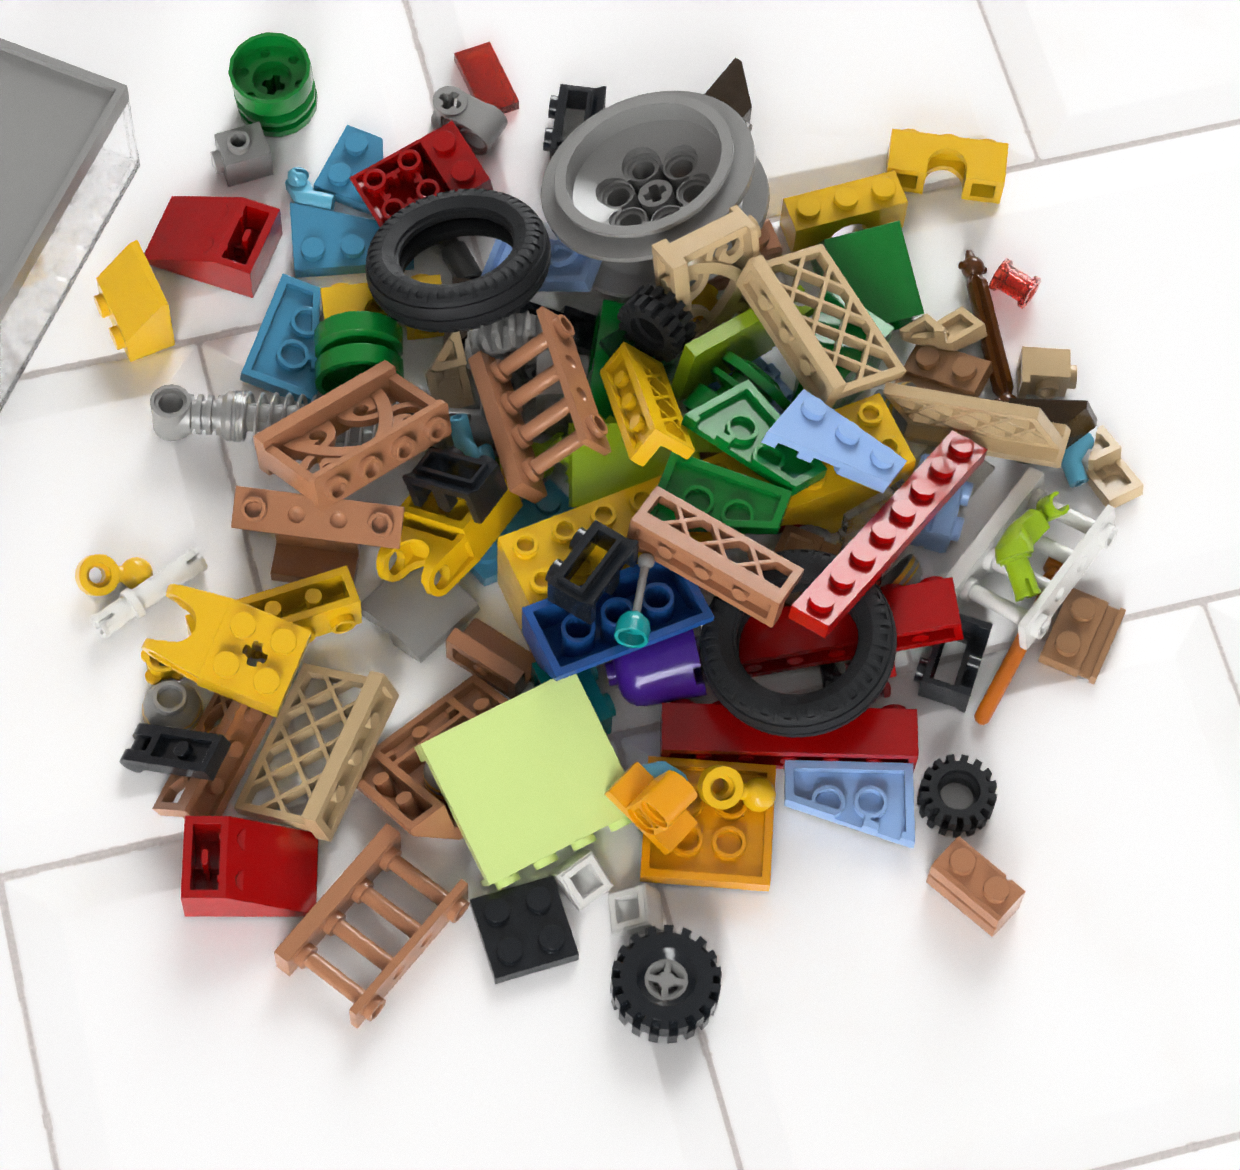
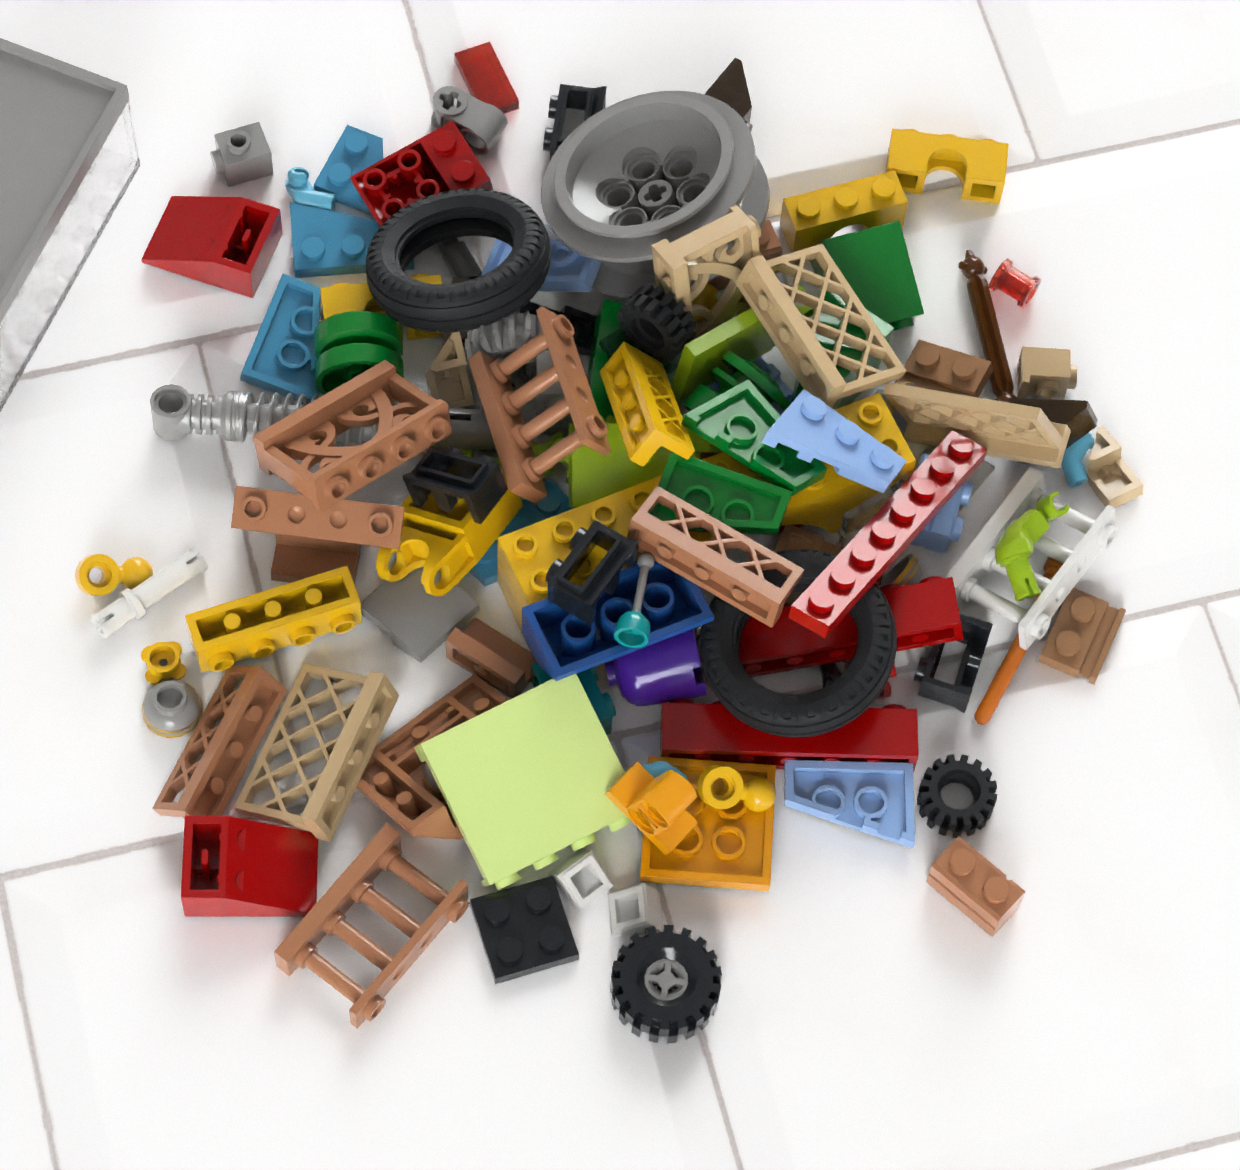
(134, 304): yellow slope -> none
(175, 751): black plate -> none
(218, 645): yellow brick -> none
(273, 83): green wheel -> none
(464, 440): medium azure arm -> none
(948, 333): tan slope -> none

